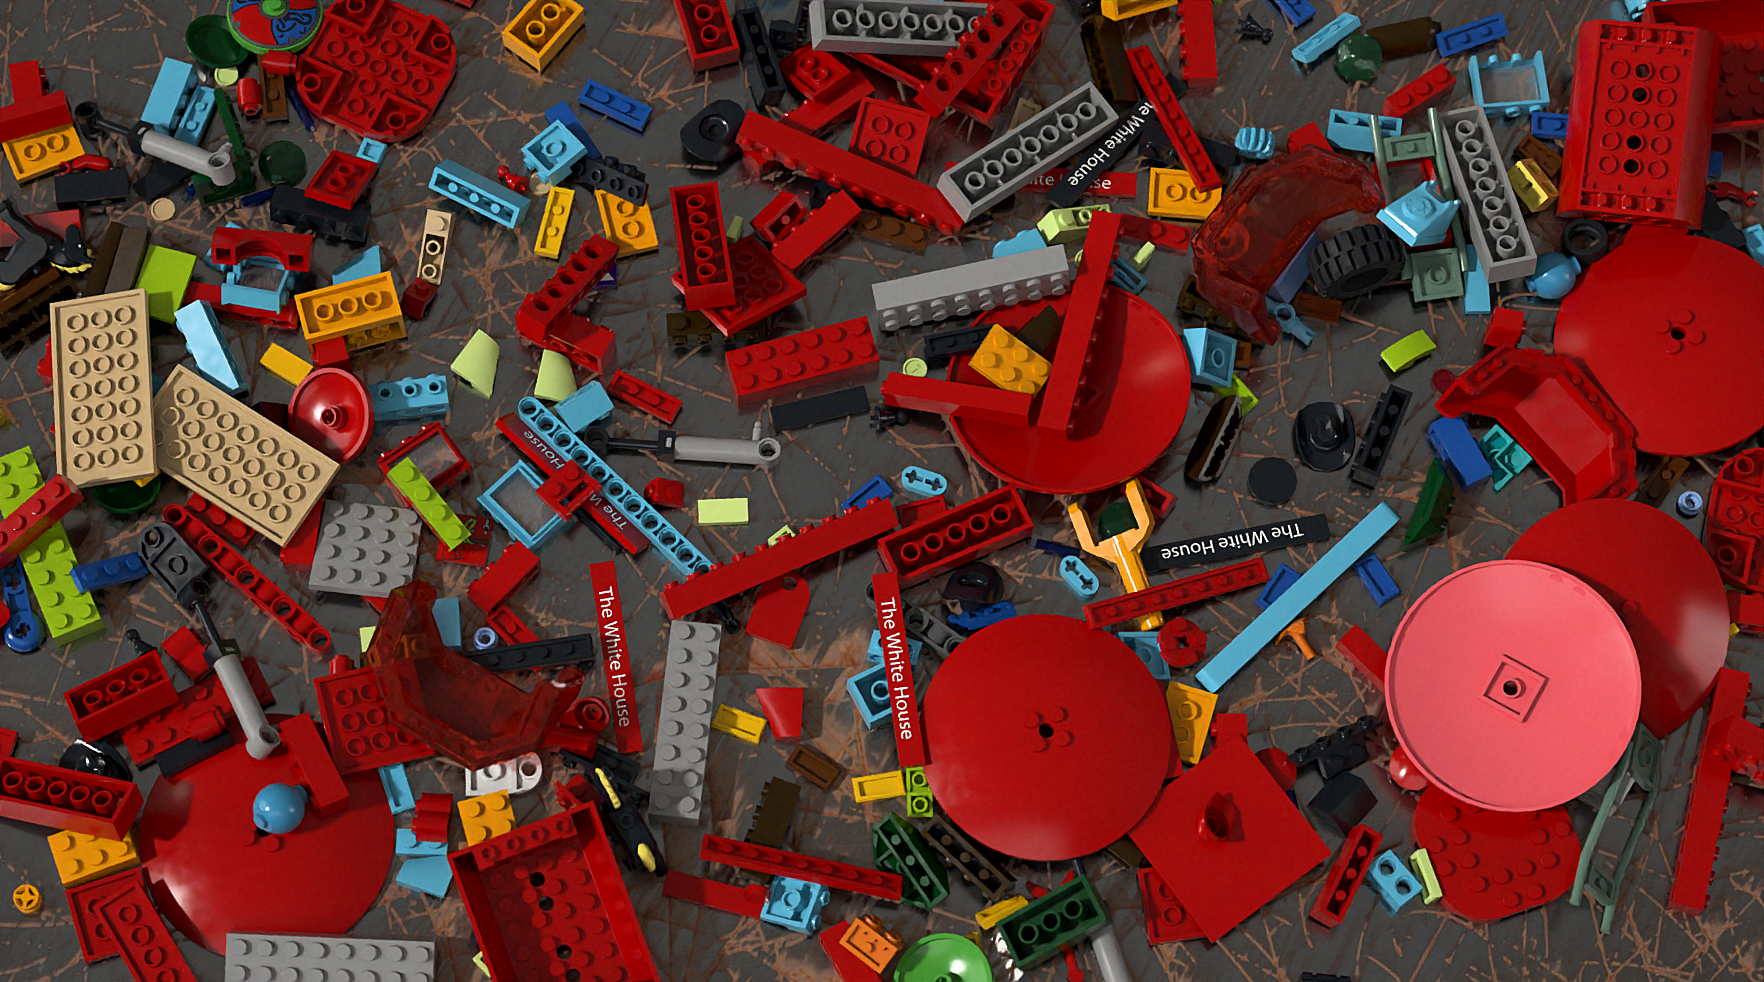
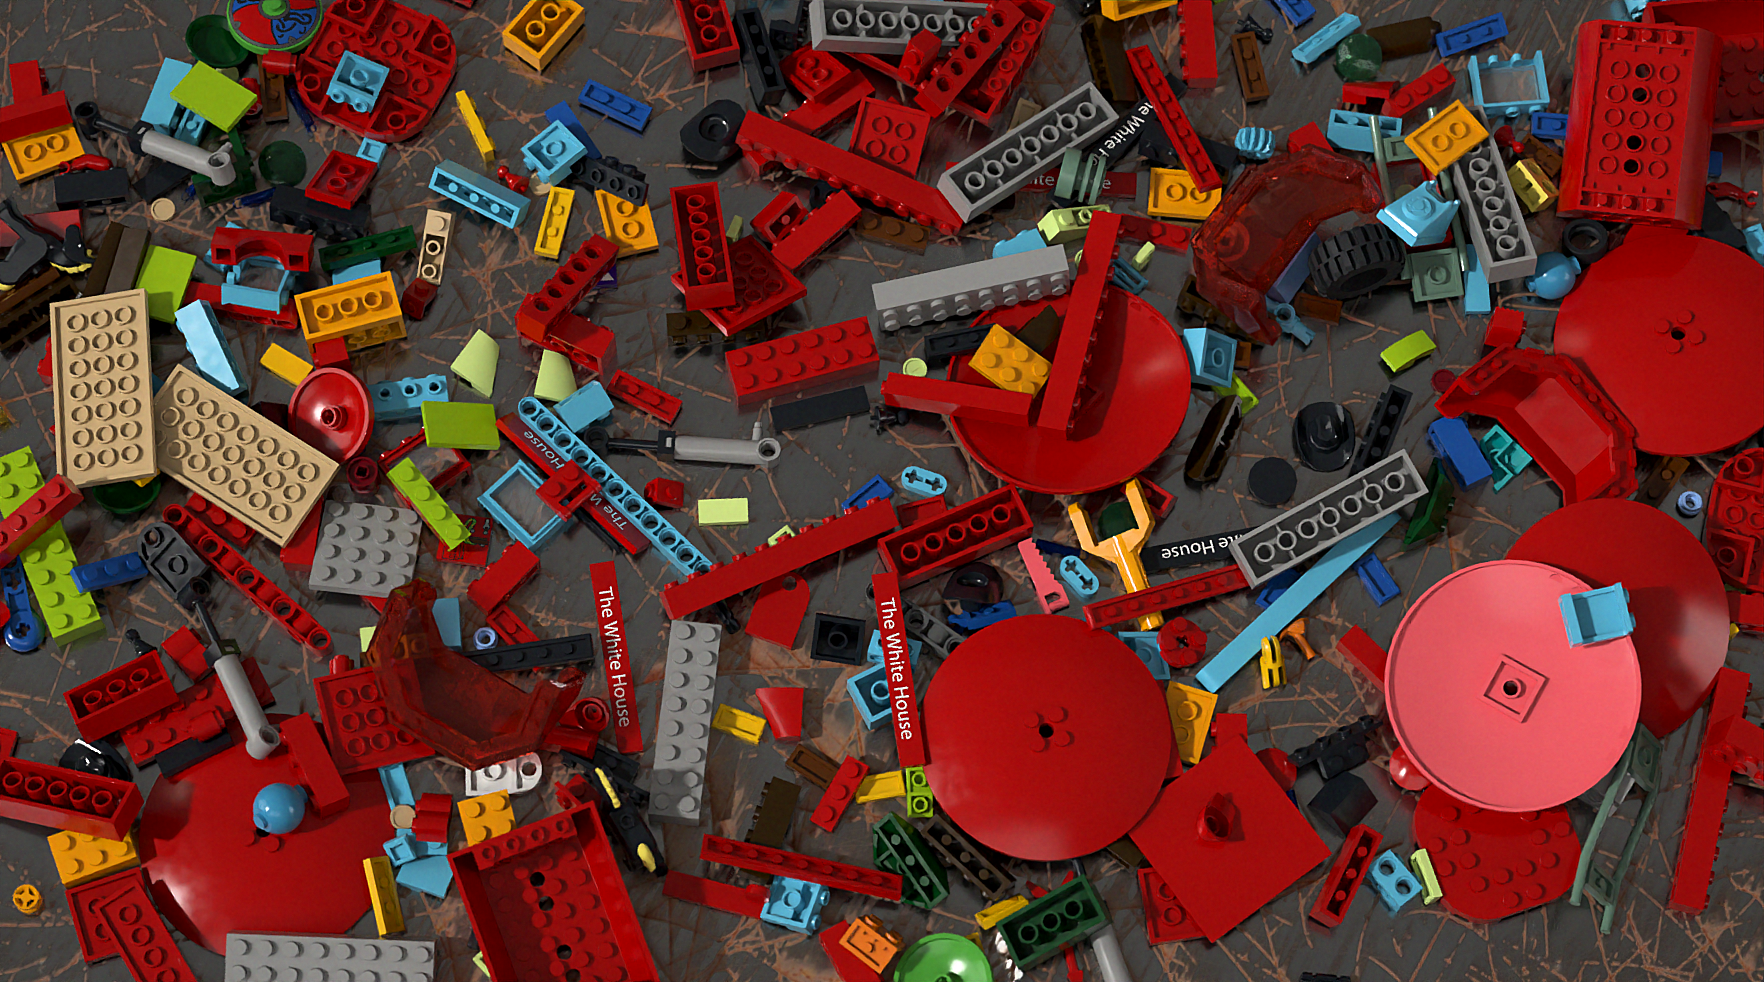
(213, 96): none -> lime tile
(357, 82): none -> medium azure plate
(363, 477): none -> dark red wheel
(367, 248): none -> dark green plate
(384, 895): none -> yellow plate
(400, 850): none -> medium azure tile
(402, 816): none -> tan piece
(460, 425): none -> lime tile
(476, 125): none -> yellow plate
(838, 639): none -> black slope
(840, 794): none -> red plate
(919, 57): none -> red brick
(1041, 577): none -> coral piece
(1080, 176): none -> sand green wheel
(1249, 66): none -> reddish brown plate
(1271, 660): none -> yellow arm
(1328, 518): none -> light grey brick
(1361, 91): none -> red slope
(1446, 137): none -> light orange tile
(1505, 137): none -> red piece
(1596, 615): none -> medium azure panel

